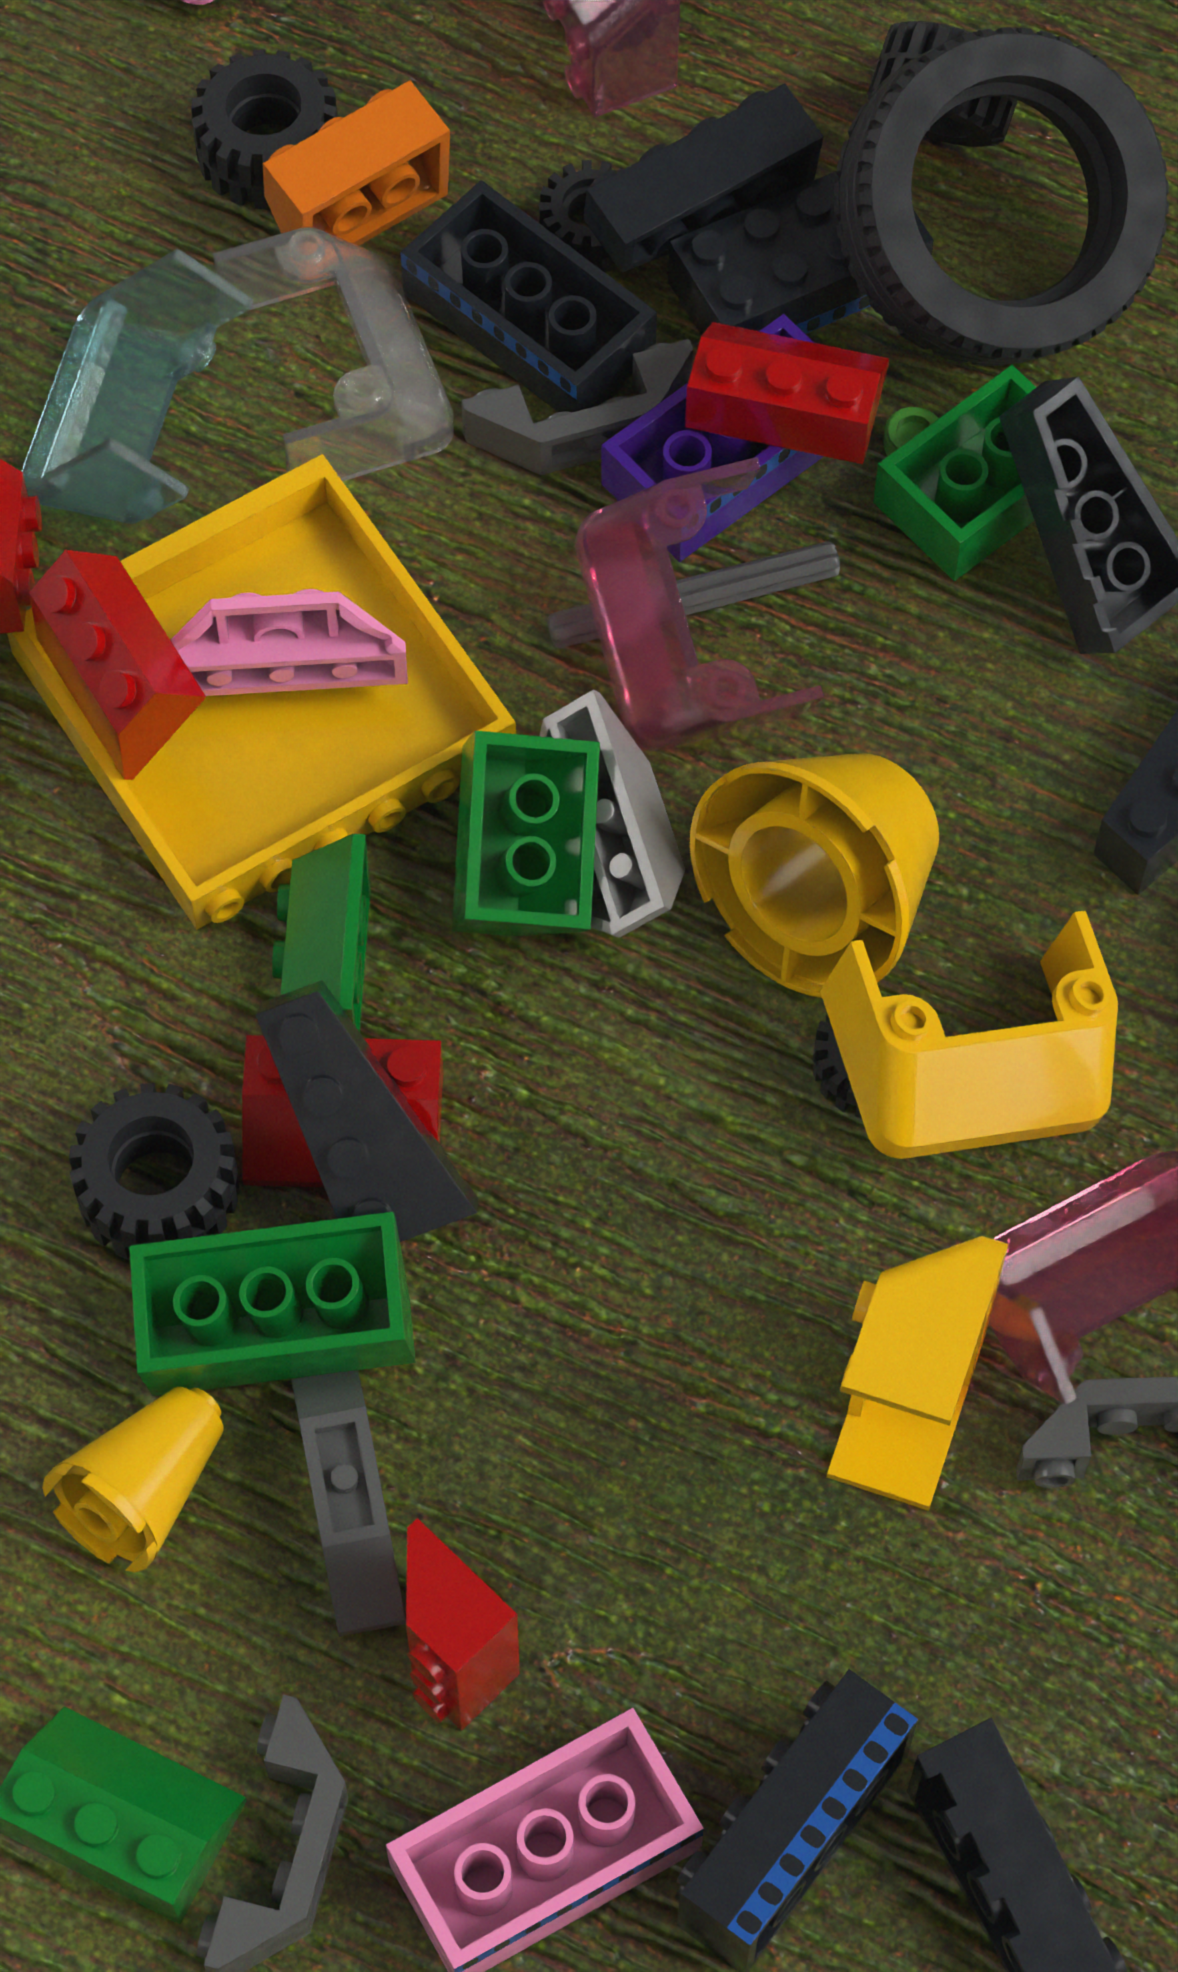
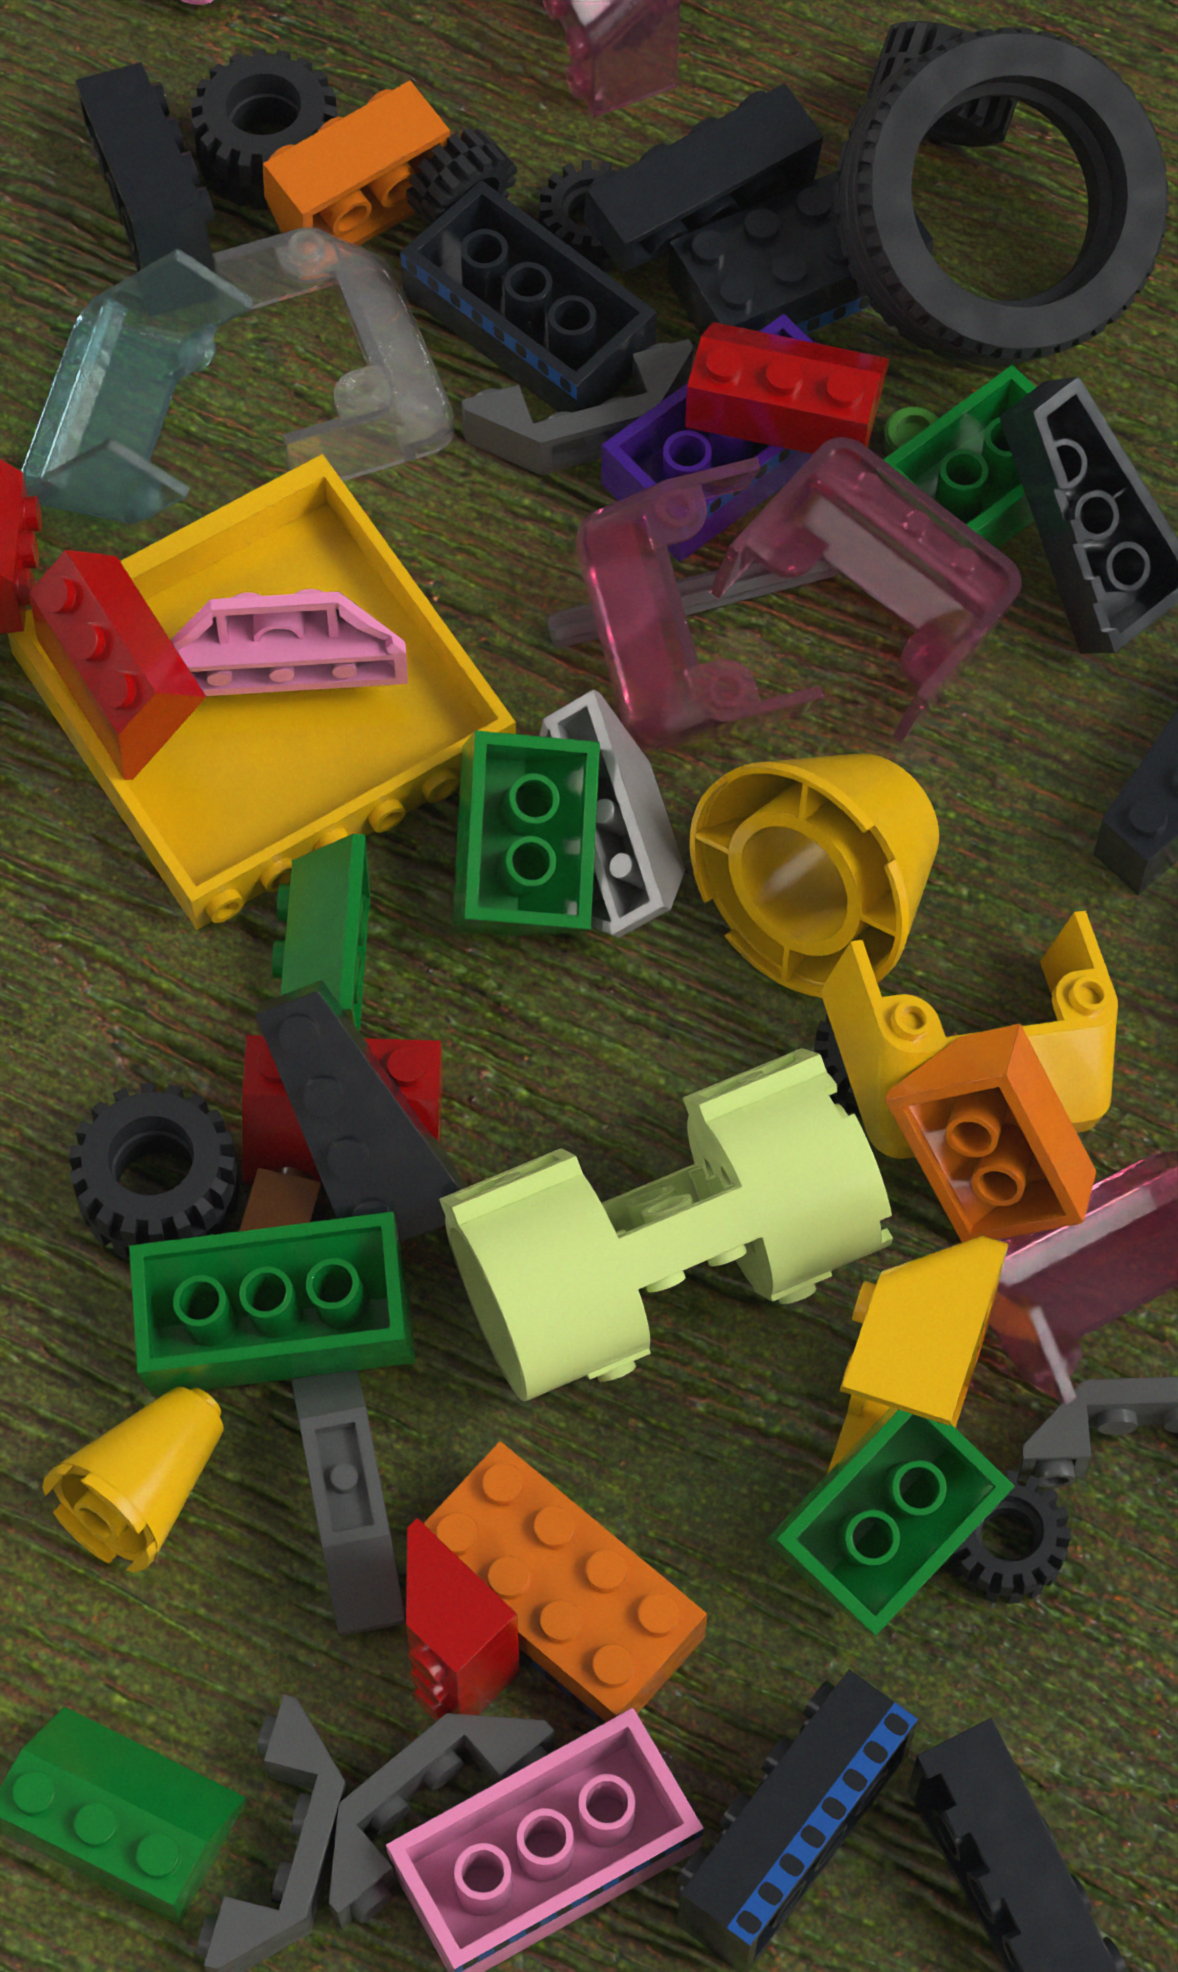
(144, 166): none -> black wedge
(283, 1199): none -> reddish brown brick
(456, 171): none -> black tyre
(495, 1744): none -> dark grey slope
(583, 1600): none -> orange brick
(773, 1185): none -> yellowish green cylinder
(889, 1515): none -> green slope
(894, 548): none -> clear pink windscreen
(994, 1137): none -> orange slope
(1034, 1569): none -> black tyre

